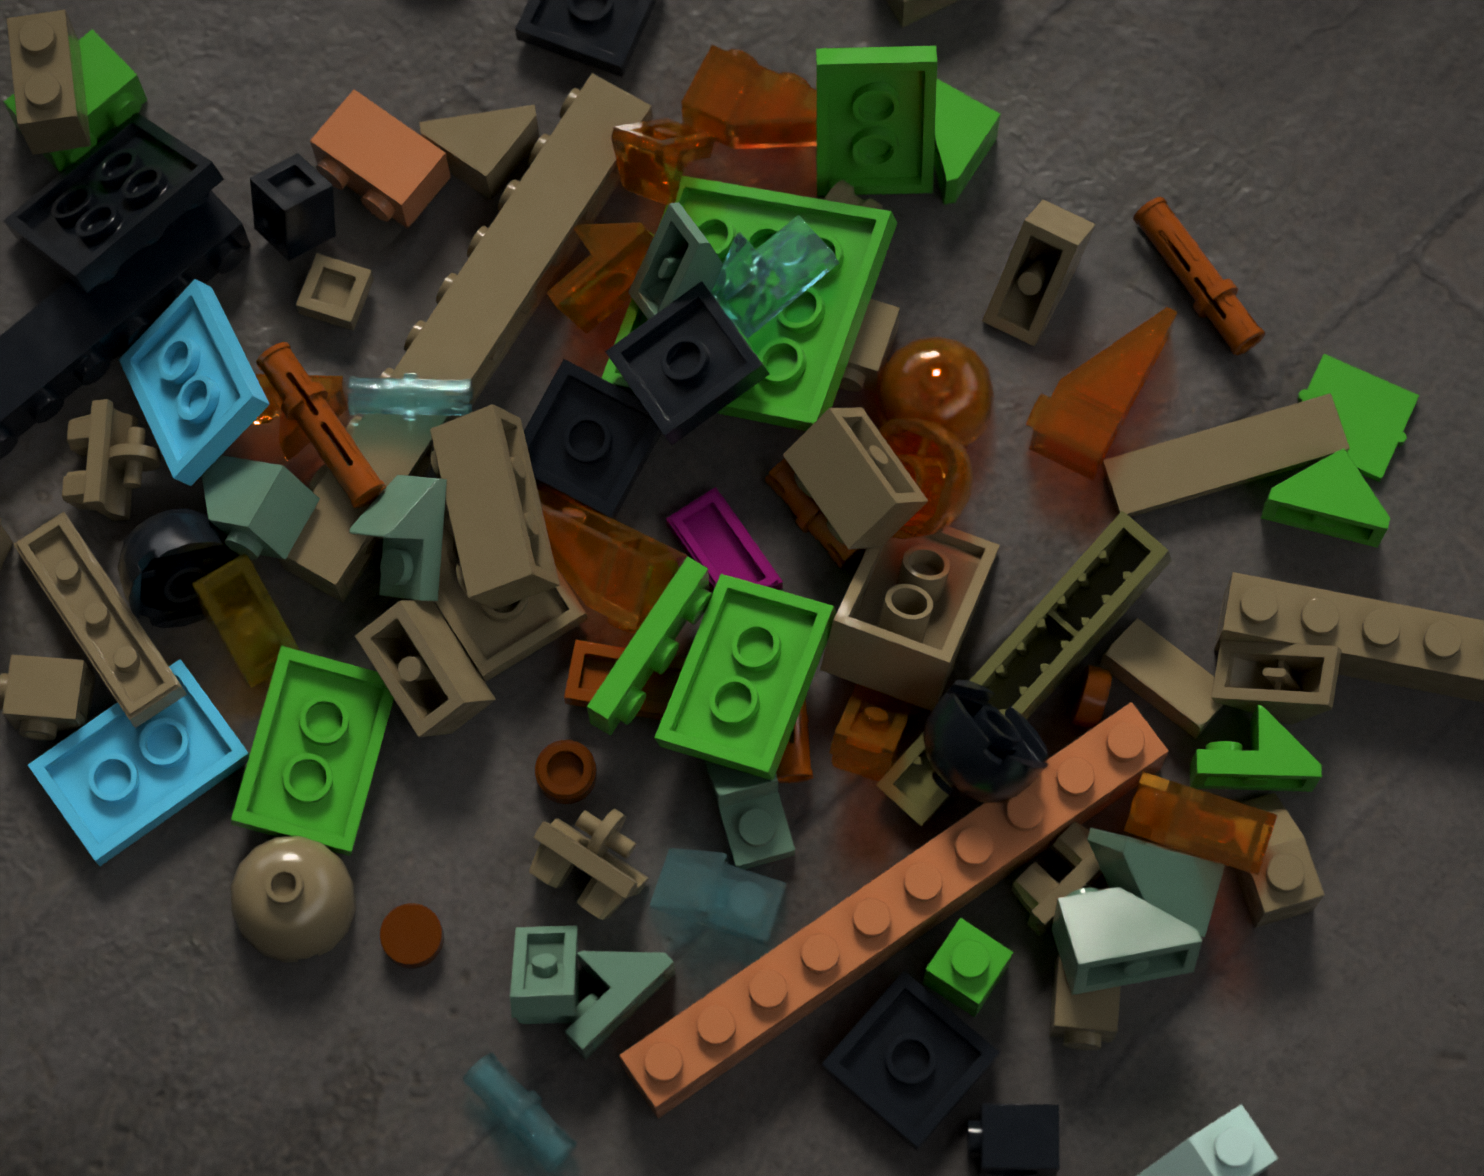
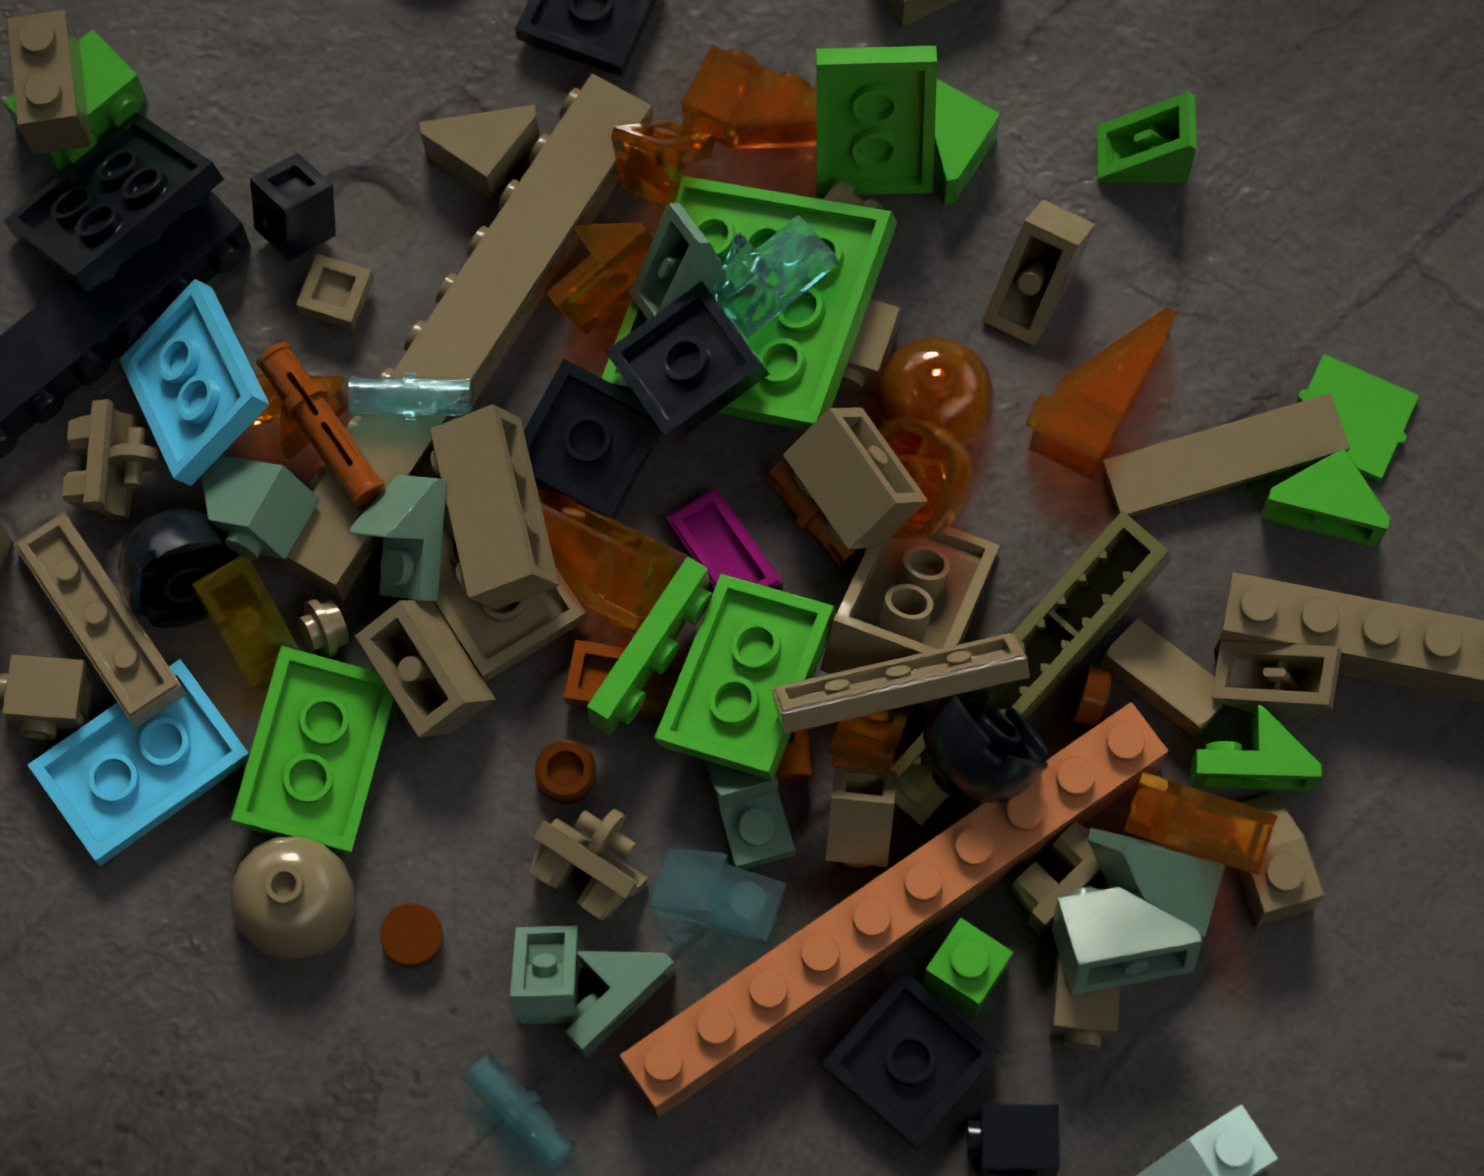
(323, 627): none -> dark tan plate
(379, 160): nougat brick -> none
(861, 816): none -> dark tan brick
(900, 682): none -> dark tan tile
(1149, 143): none -> bright green slope
(1212, 293): dark orange pin -> none

